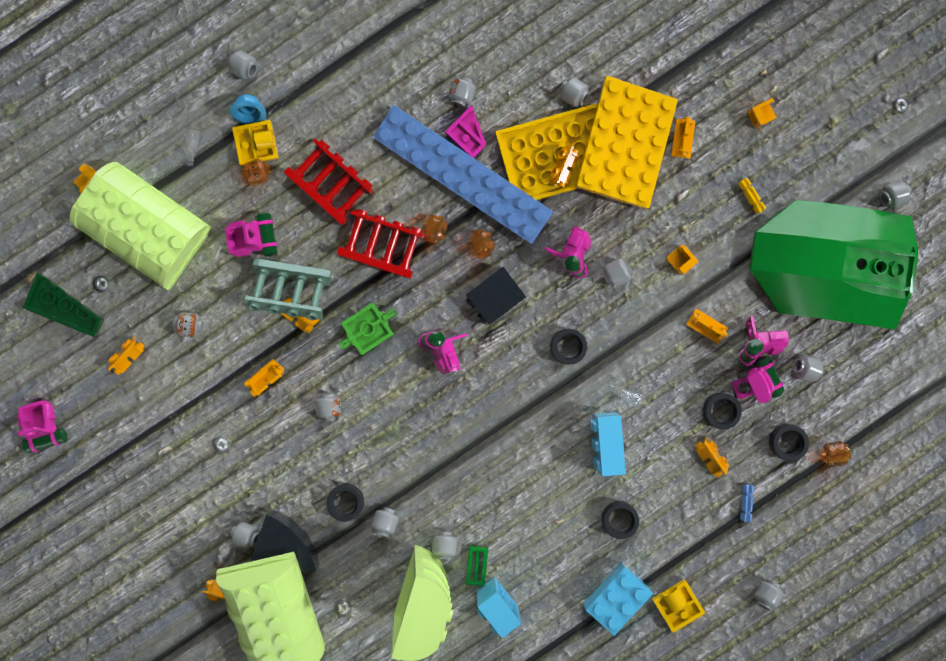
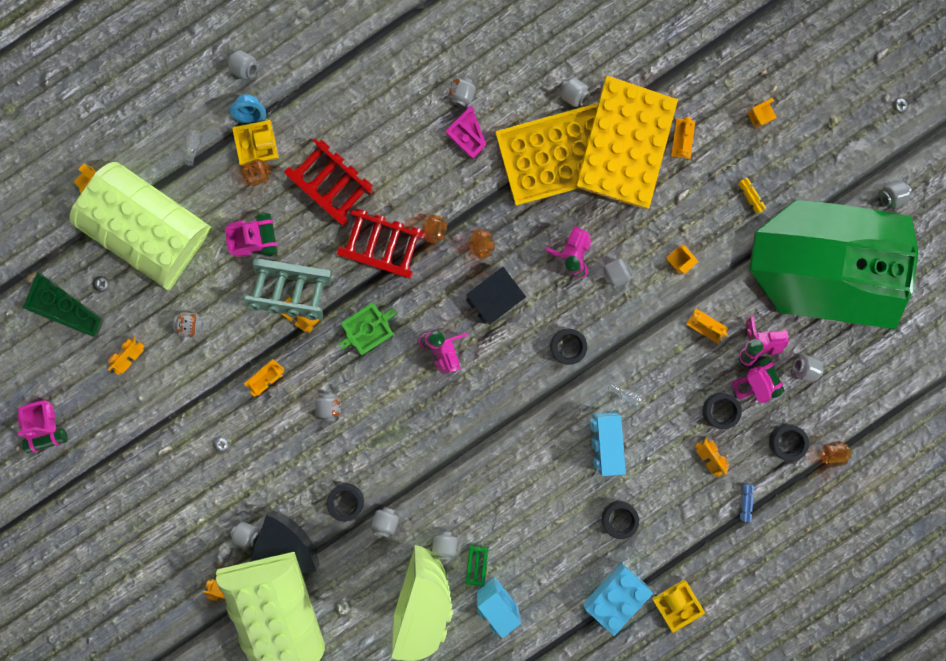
(463, 174): medium blue plate -> none
(567, 158): light orange hinge -> none
(768, 595): light grey head -> none

